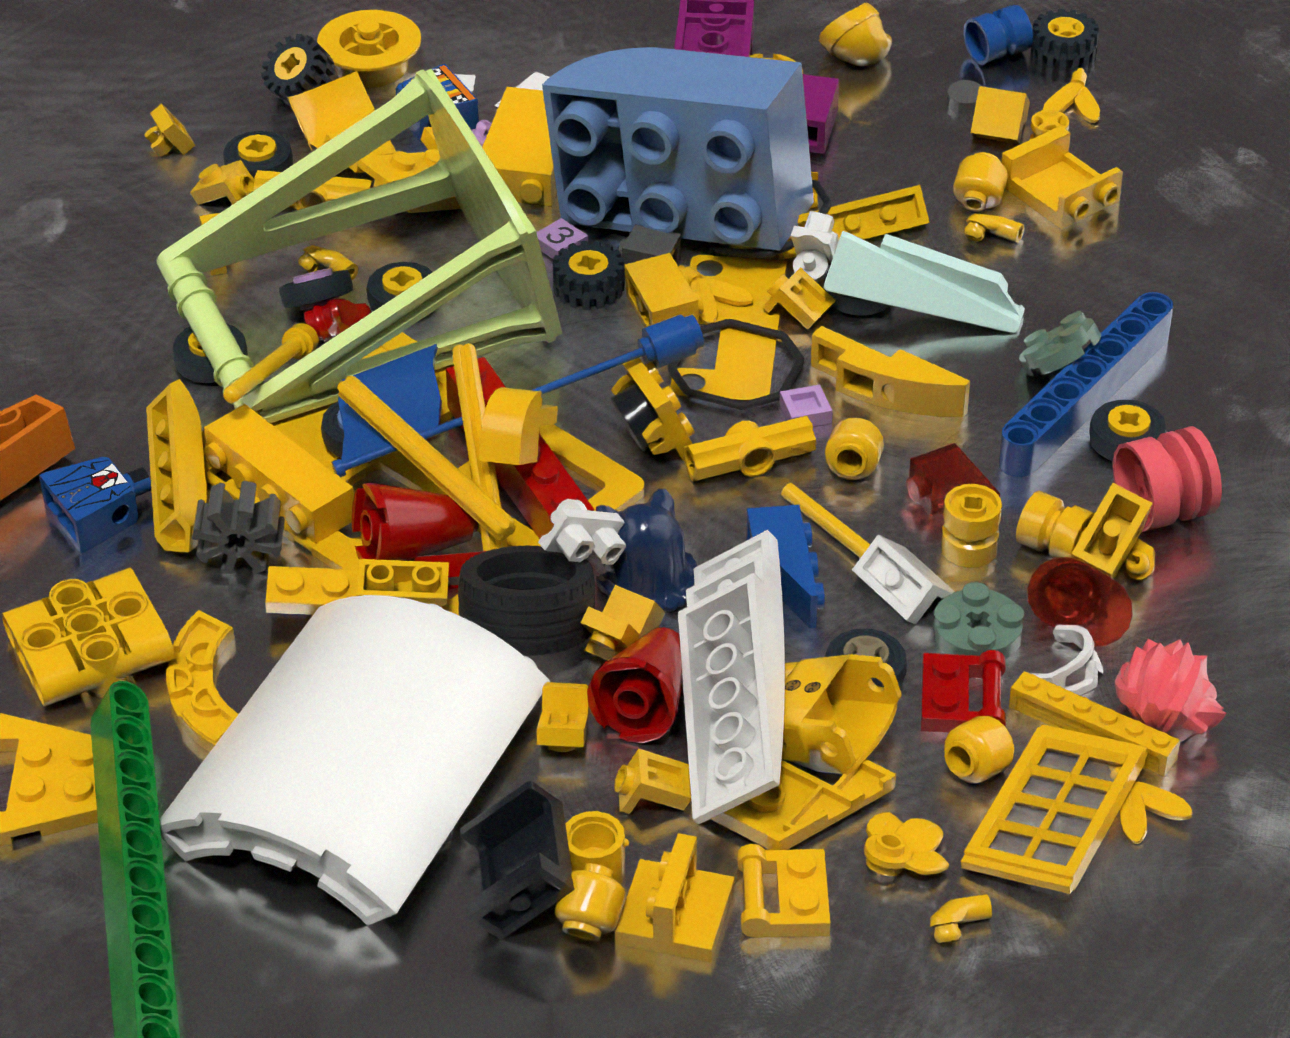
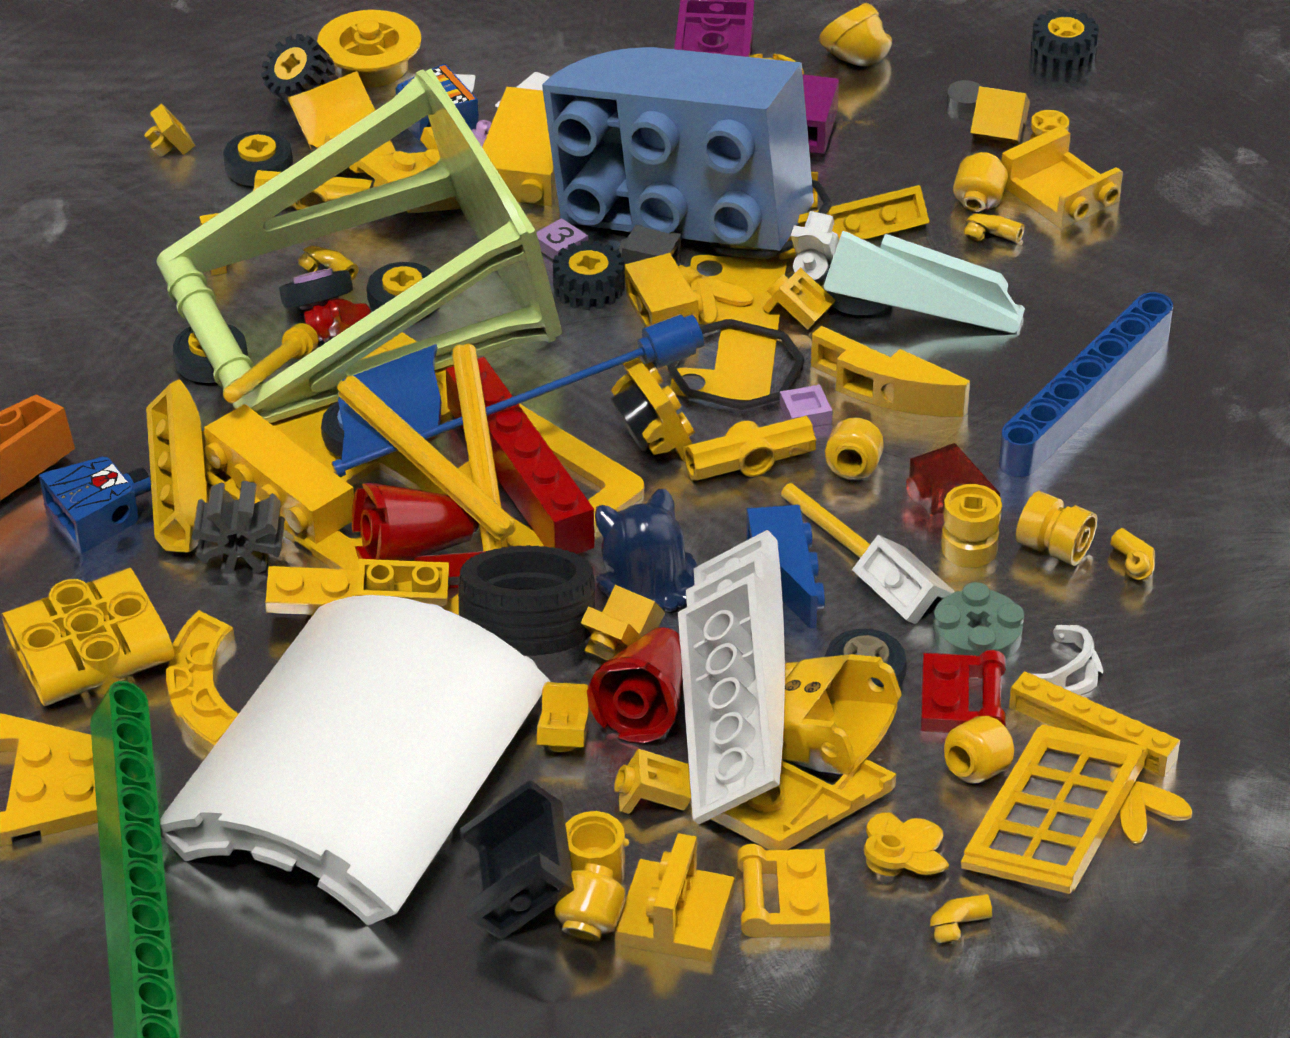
(228, 180): yellow bracket -> none
(513, 425): yellow brick -> none
(584, 533): white hips -> none
(998, 34): blue wheel -> none
(1059, 346): sand green plate -> none
(1075, 93): yellow piece -> none
(1078, 594): clear red piece -> none
(1113, 530): yellow brick -> none
(1122, 423): black wheel -> none
(1169, 690): coral hair -> none
(1172, 473): coral wheel -> none

